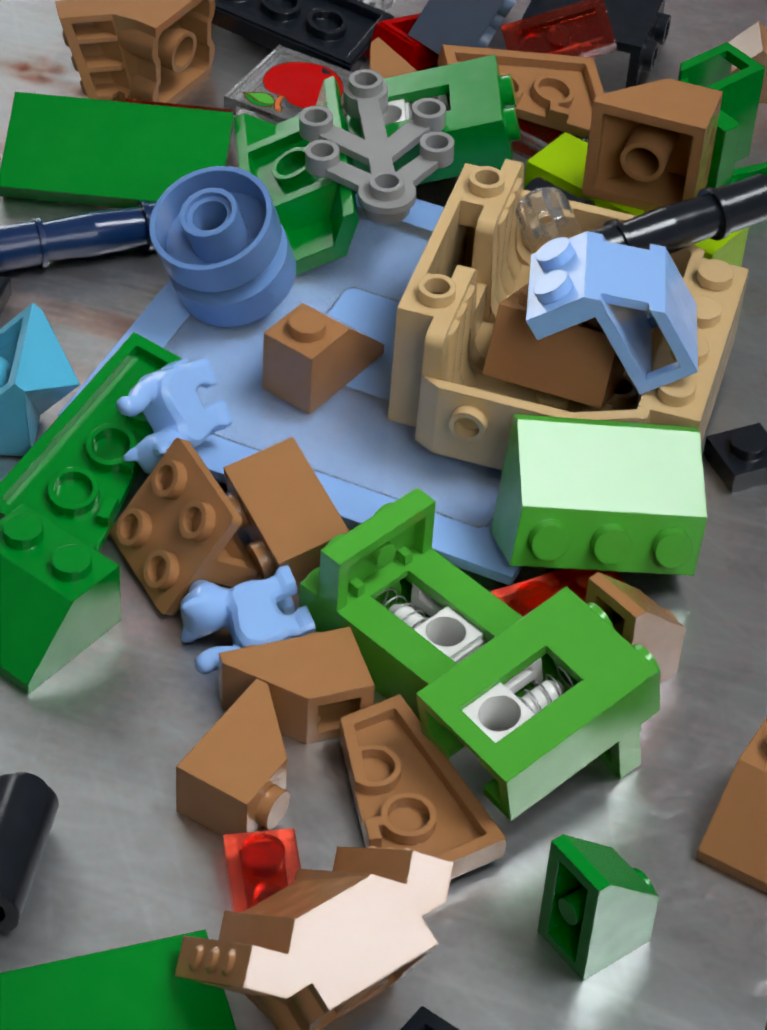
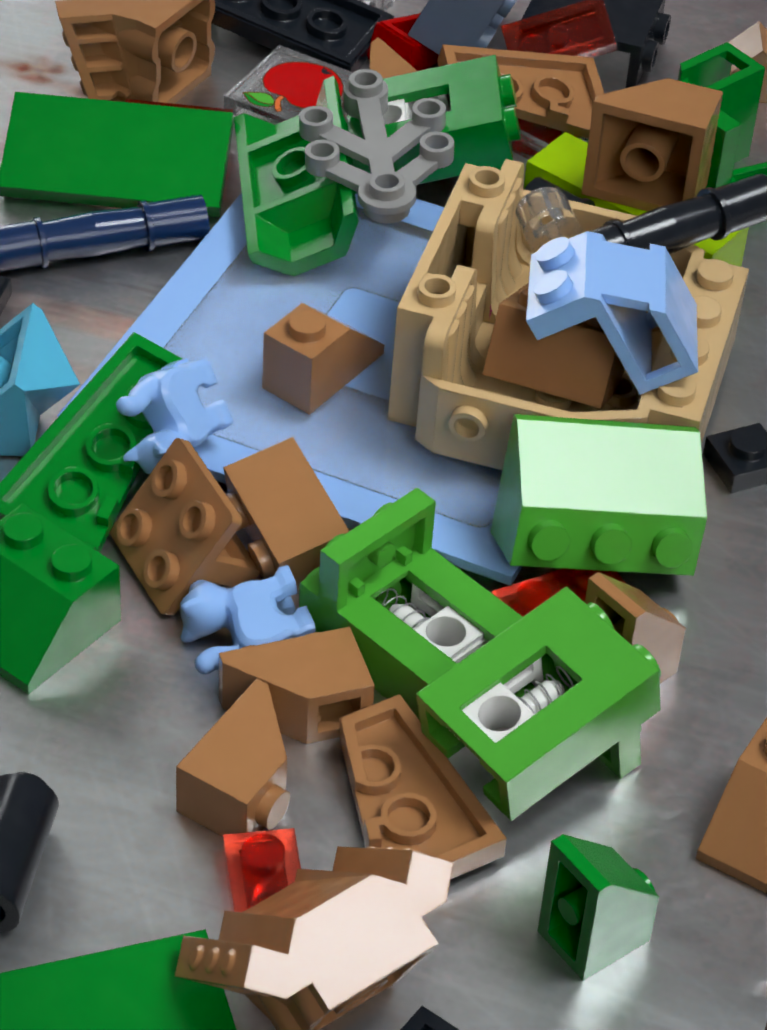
(223, 246): medium blue wheel -> none

